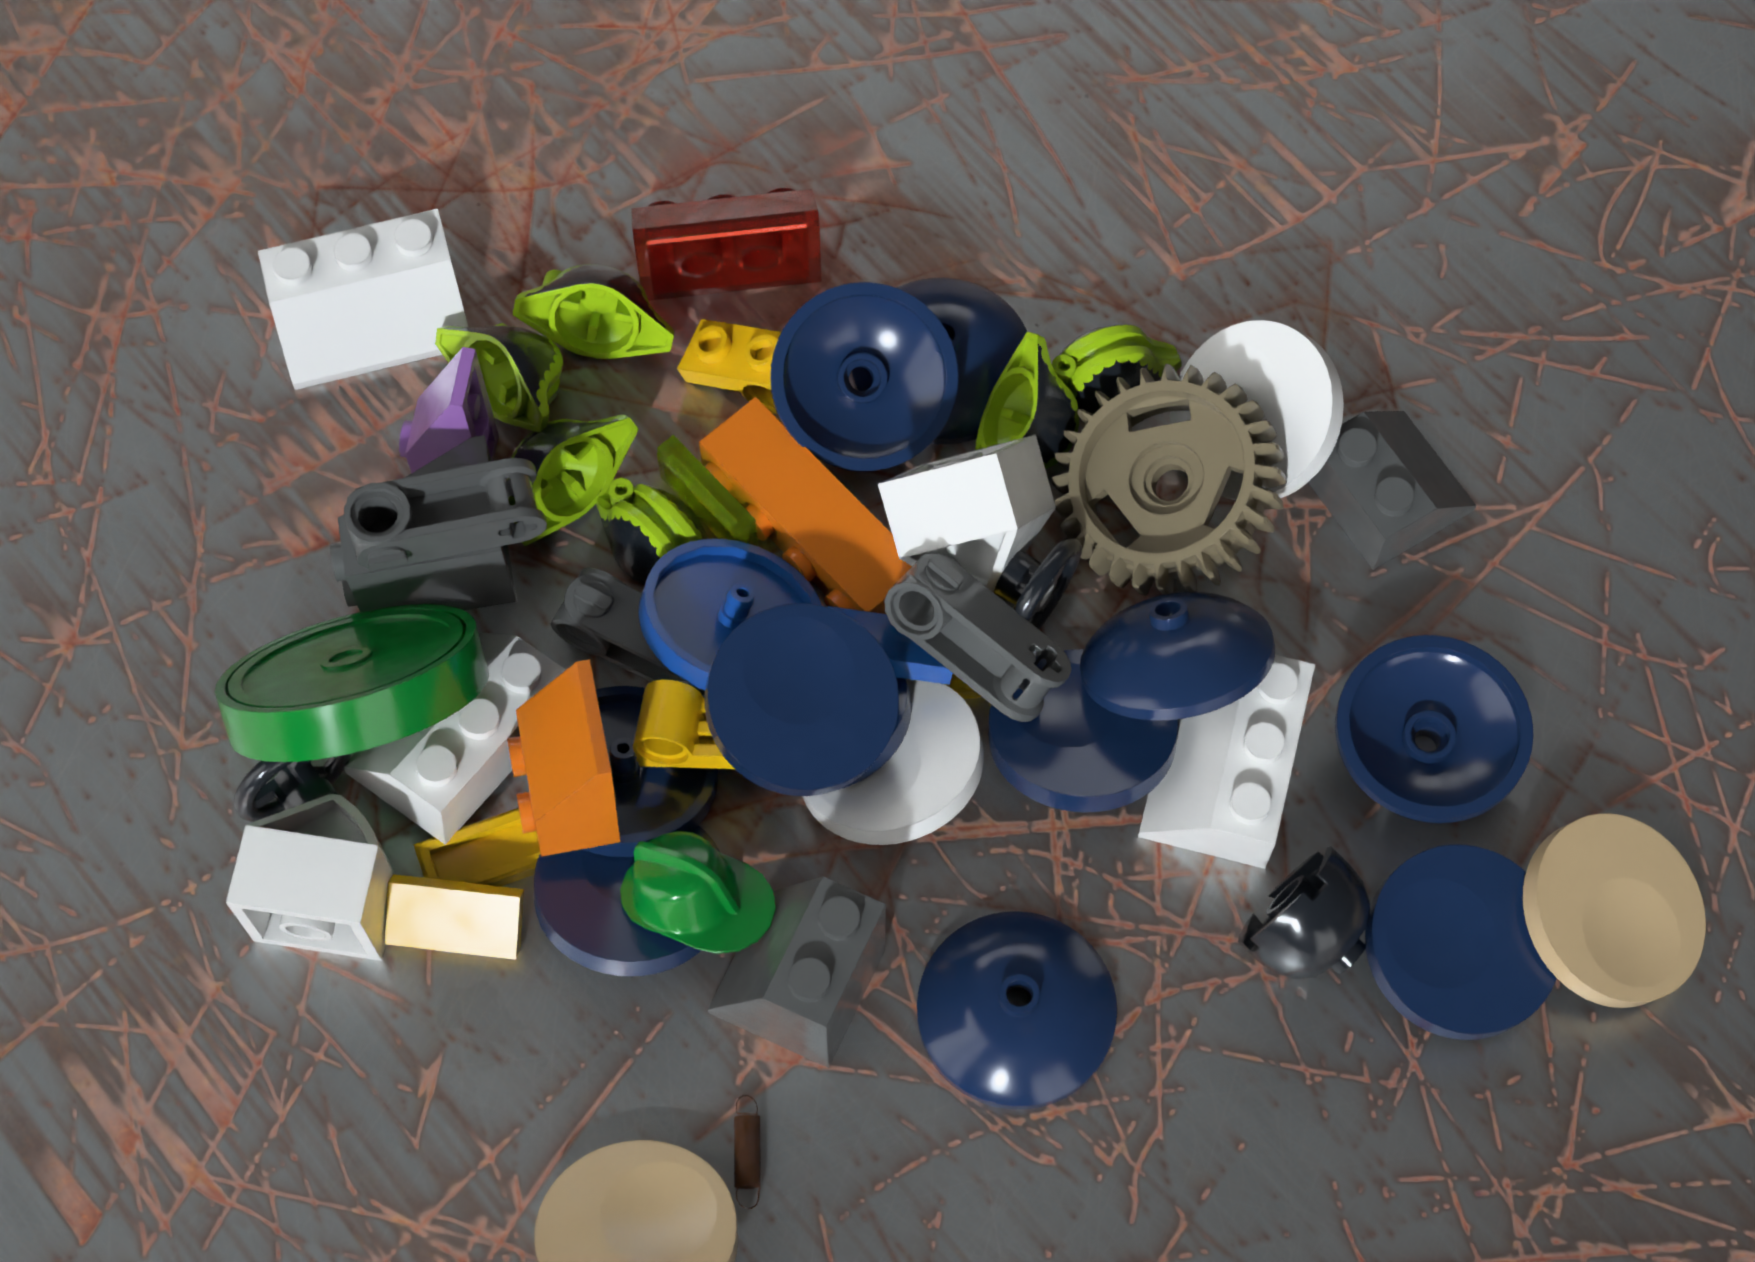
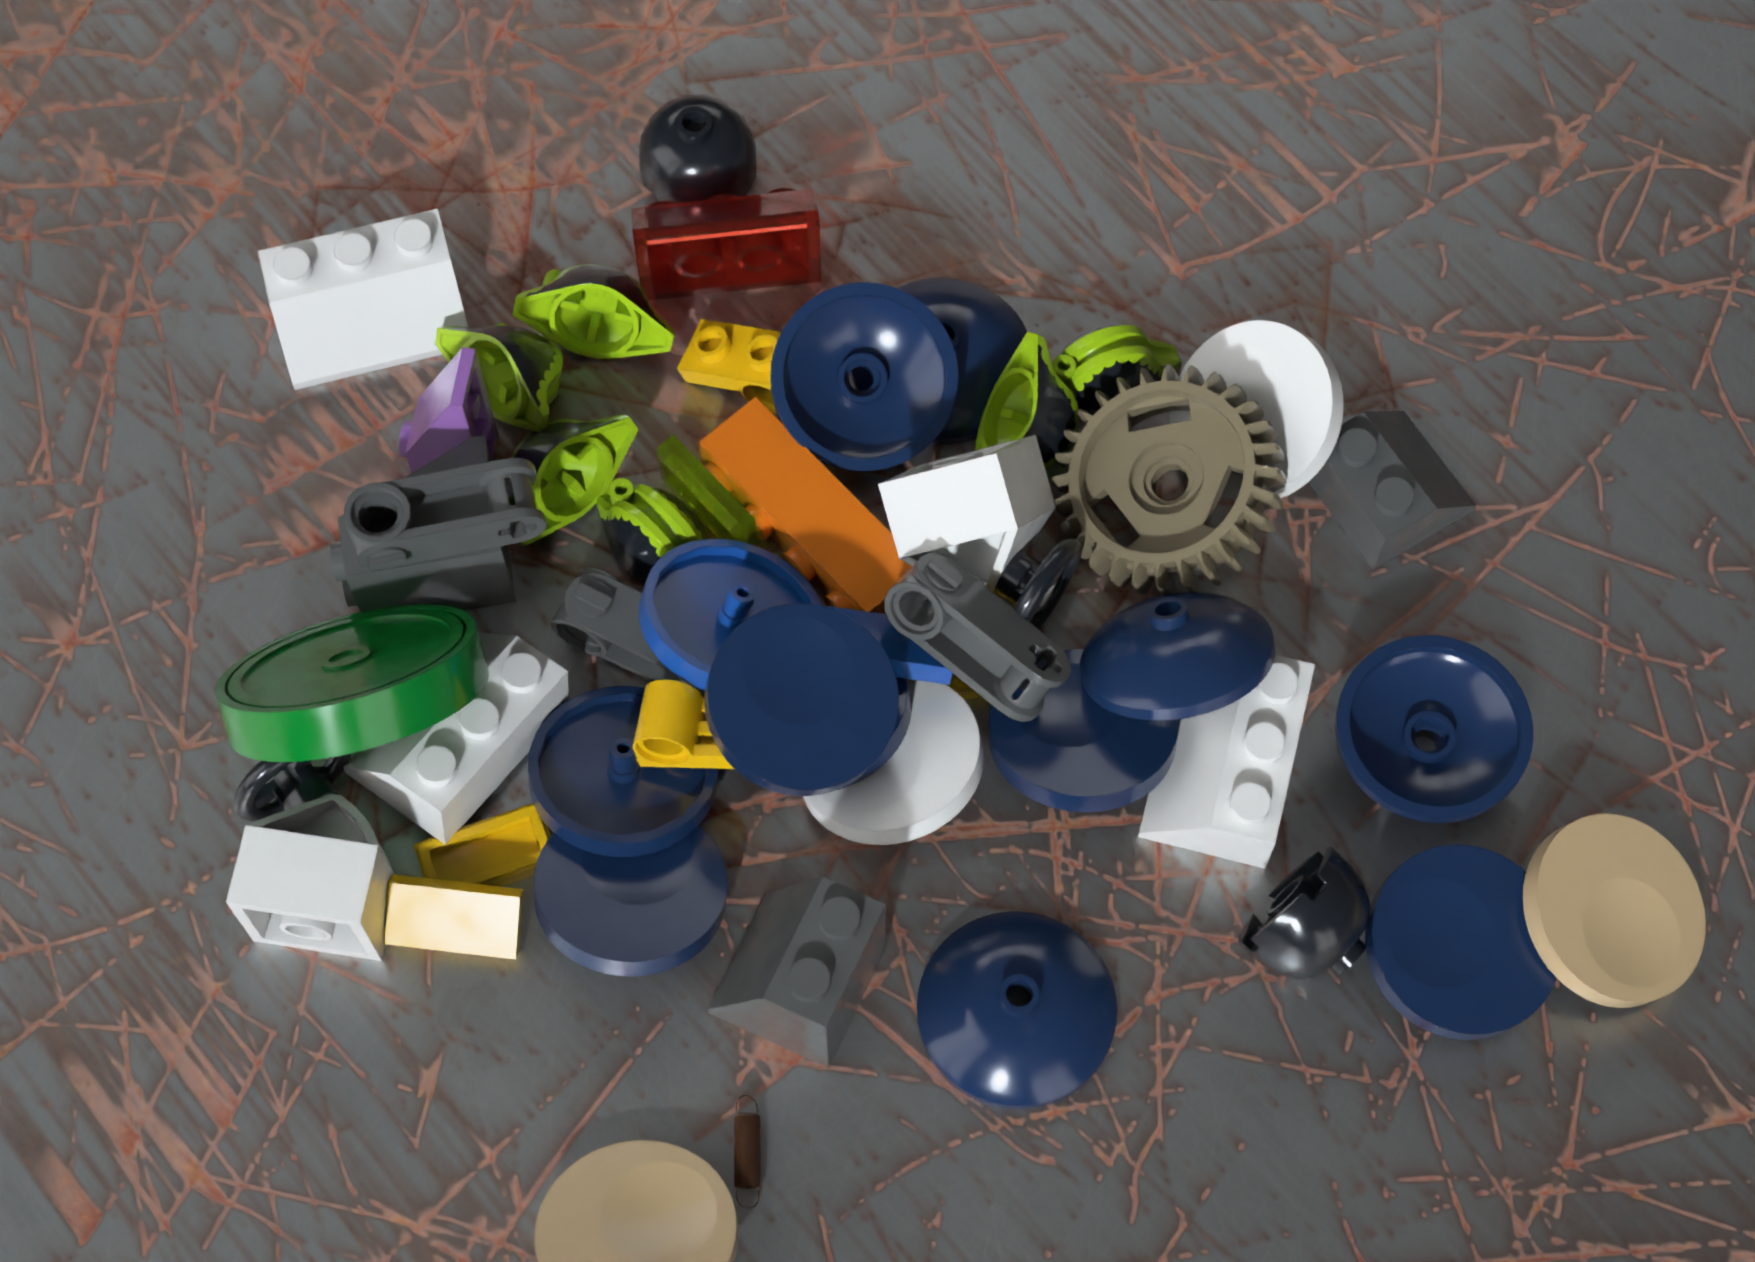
(565, 766): orange slope -> none
(696, 894): green piece -> none
(697, 151): none -> black cylinder

